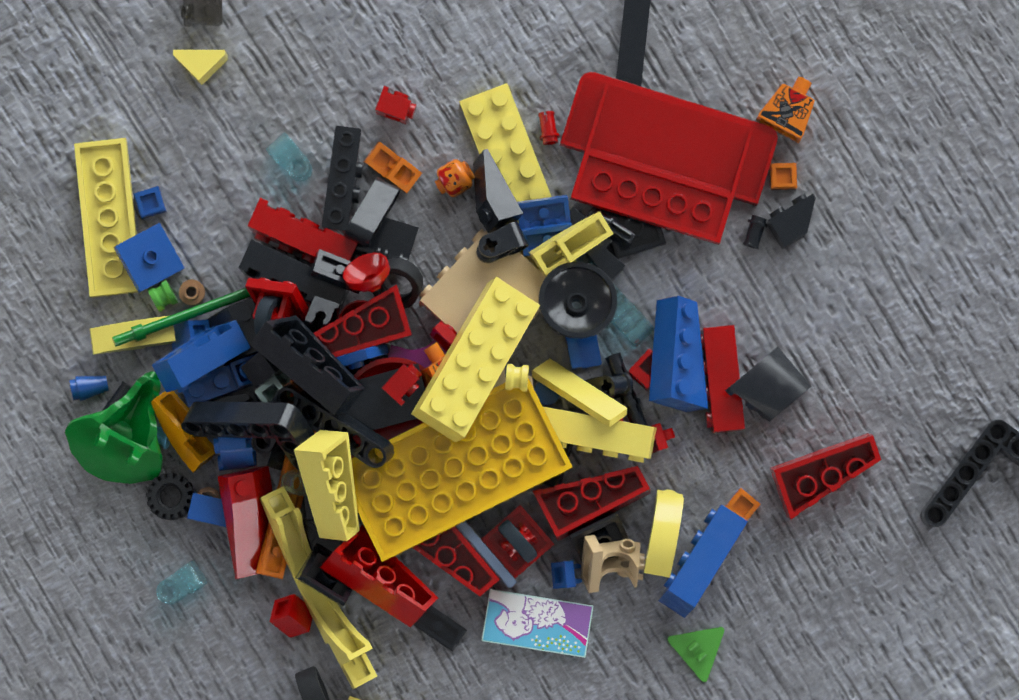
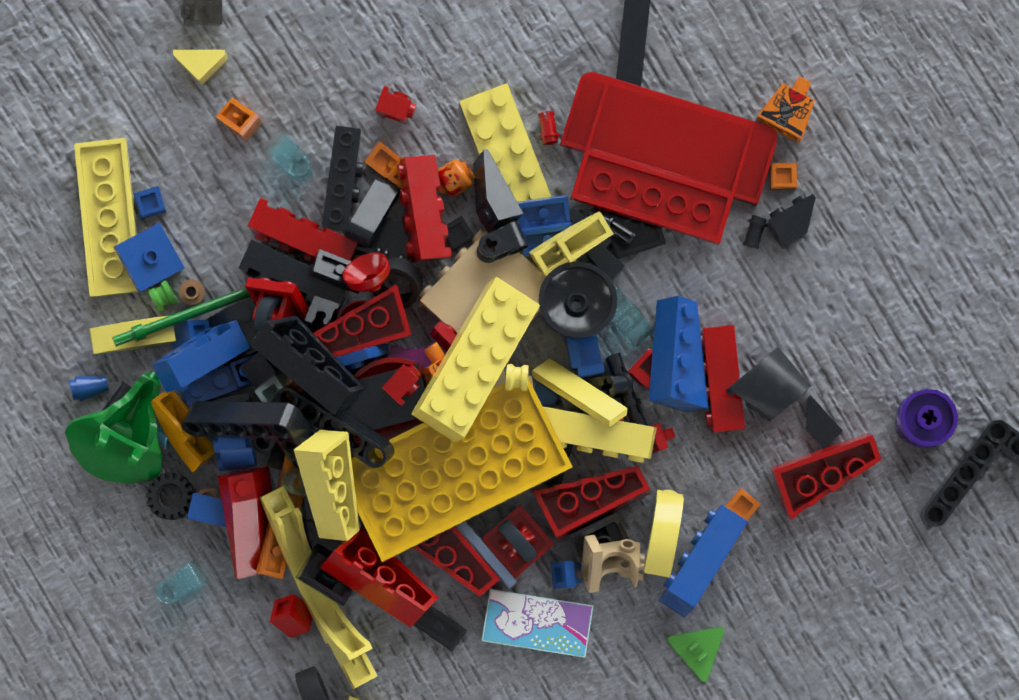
(239, 119): none -> orange slope
(422, 209): none -> red wedge
(458, 234): none -> black tile
(590, 371): none -> blue tile
(820, 424): none -> black tile
(937, 407): none -> dark purple wheel

